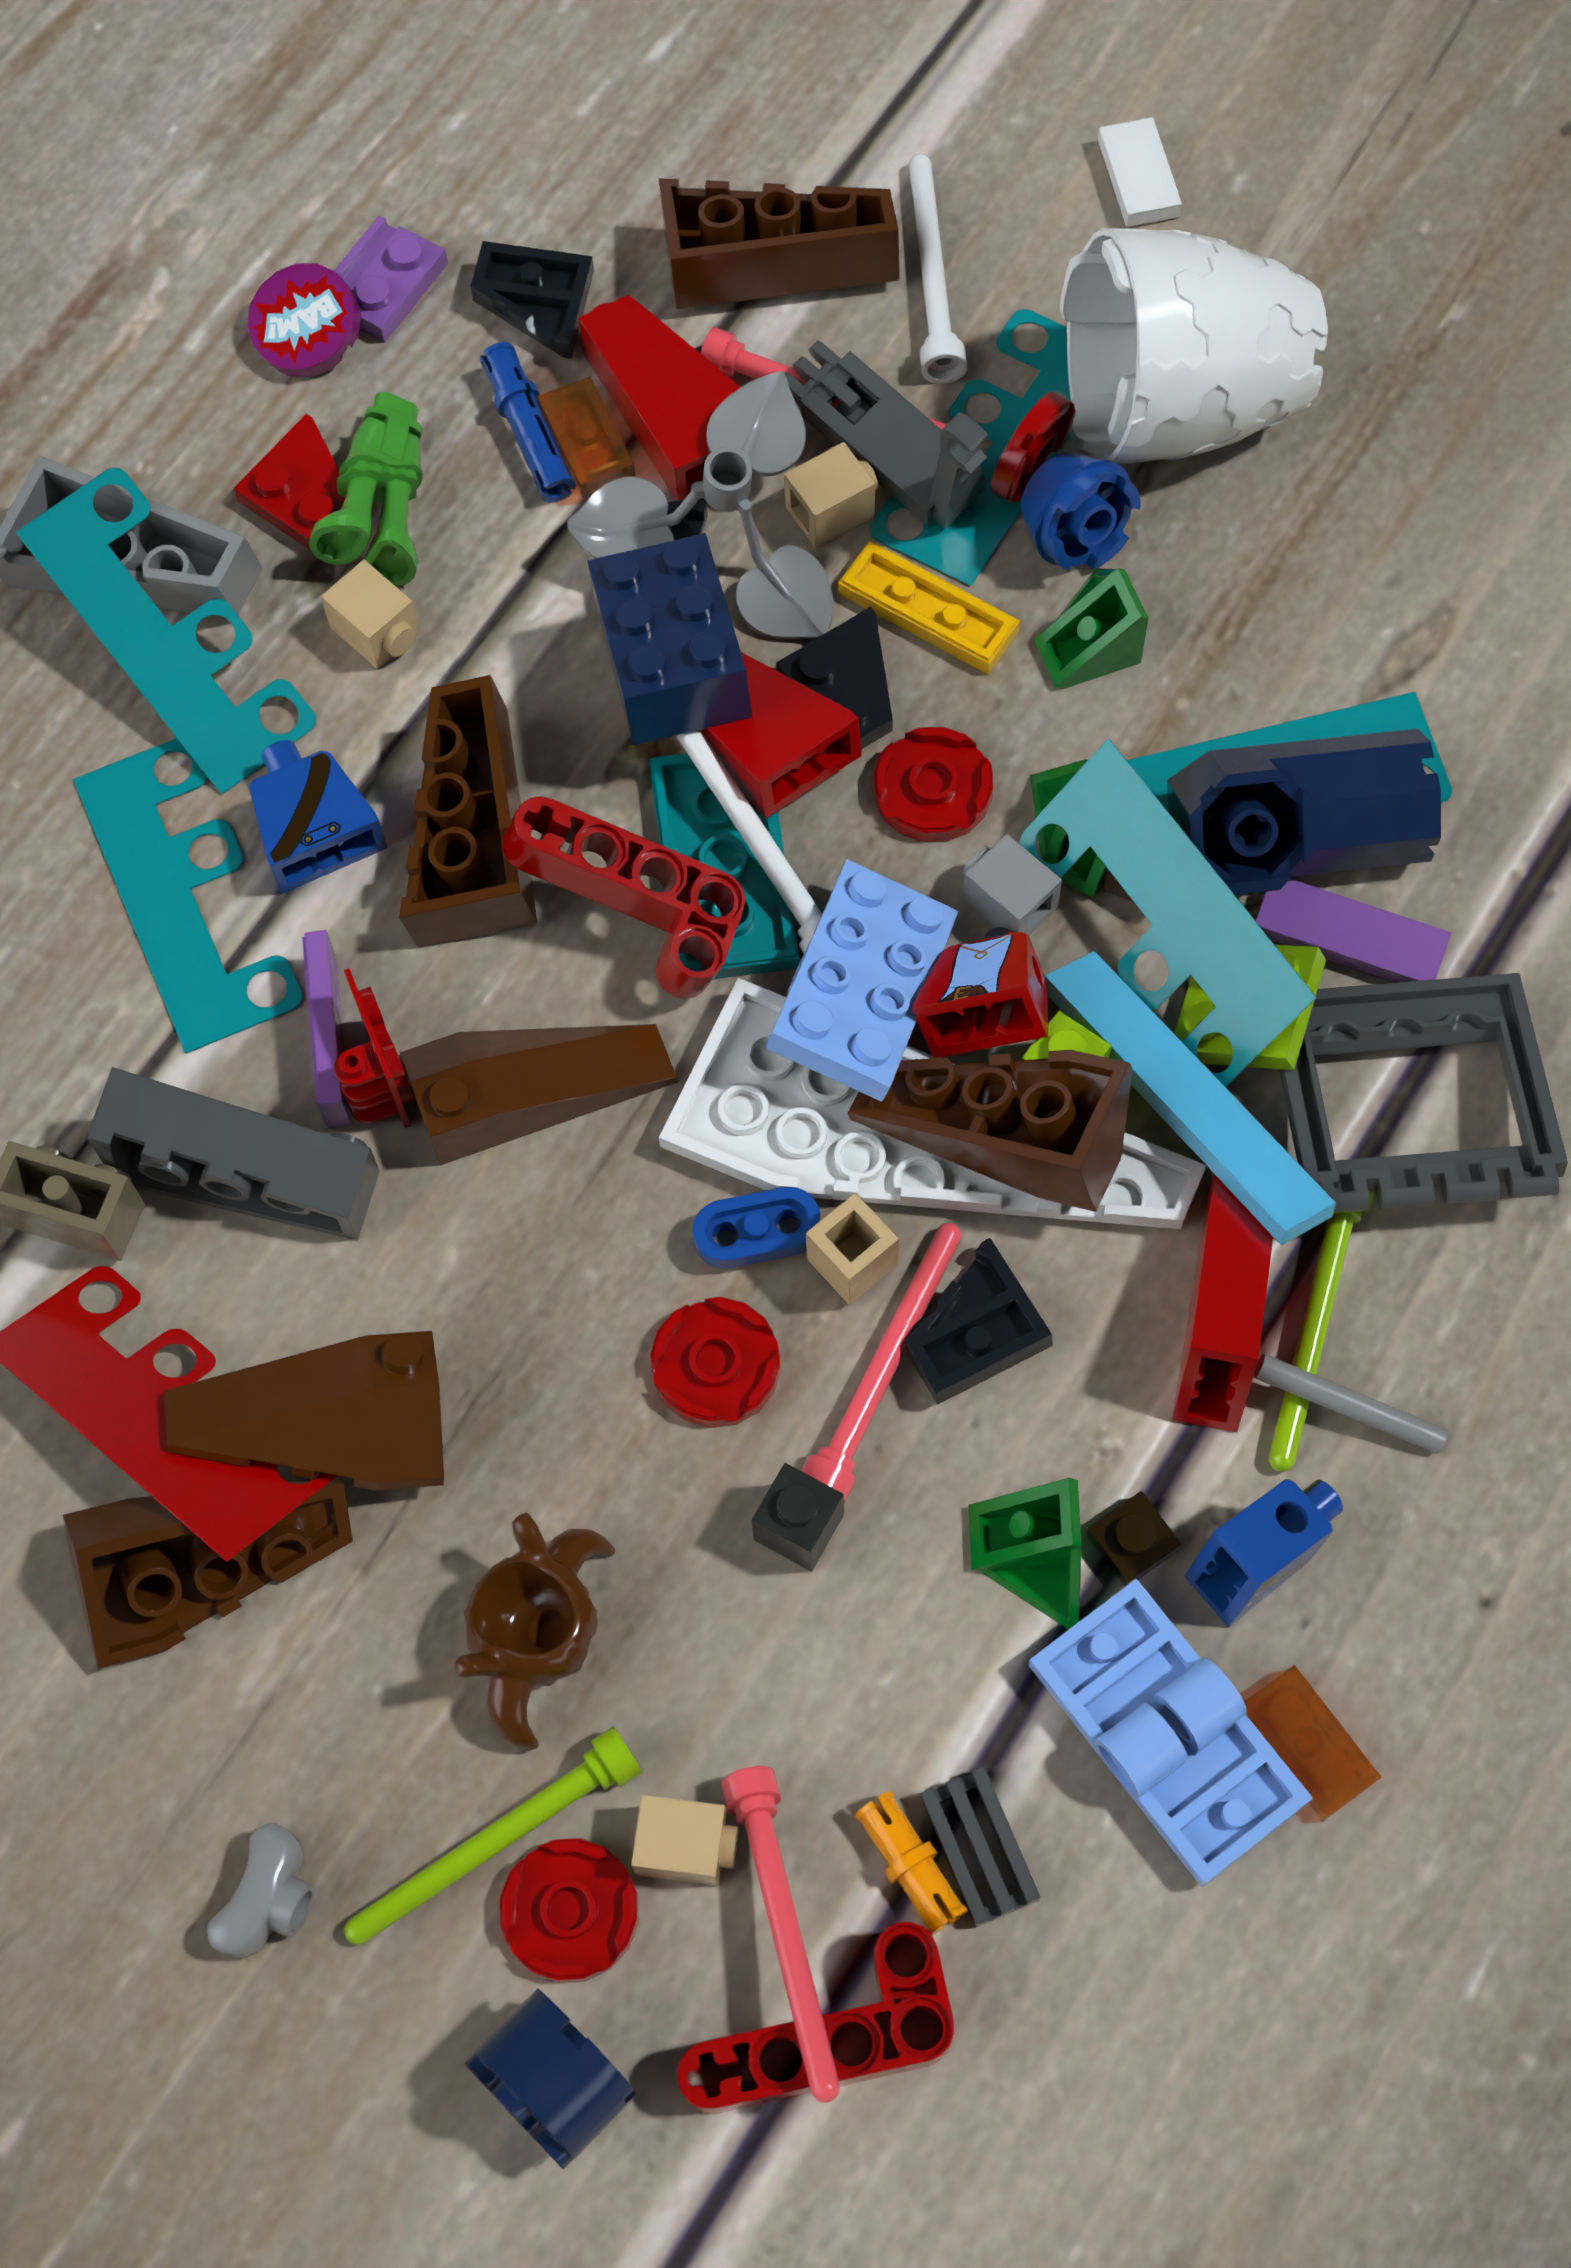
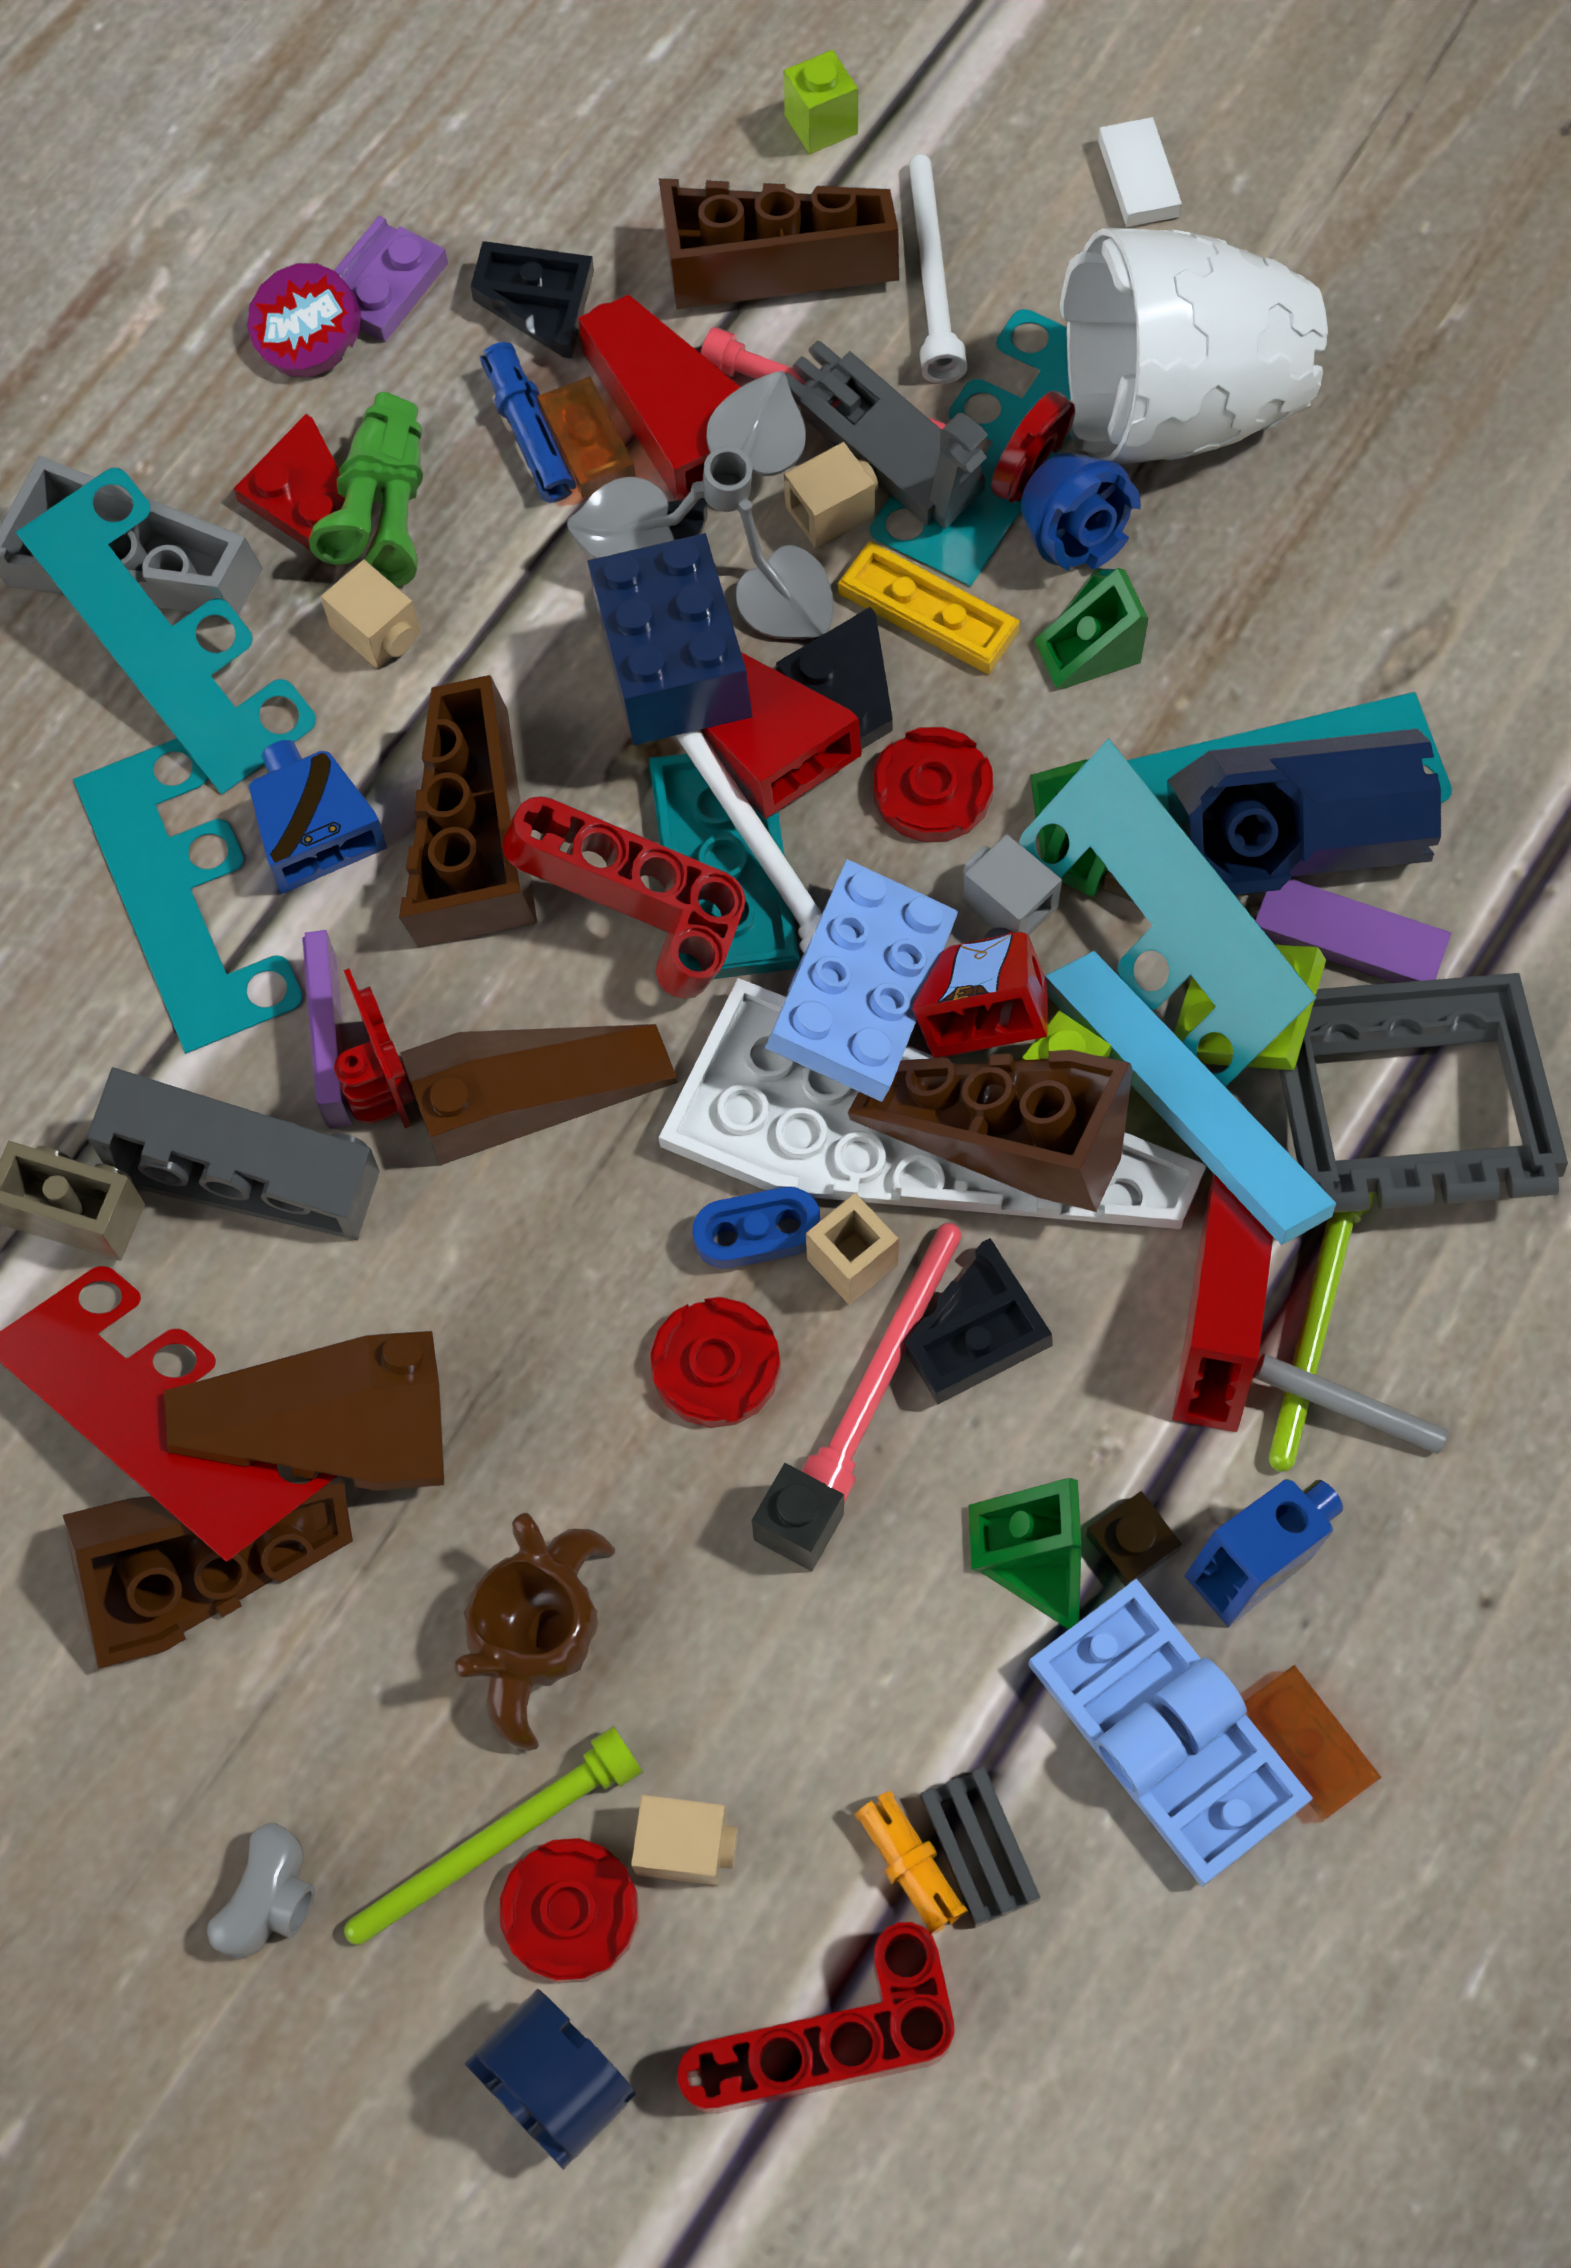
(752, 1798): coral piece -> none
(821, 101): none -> lime brick

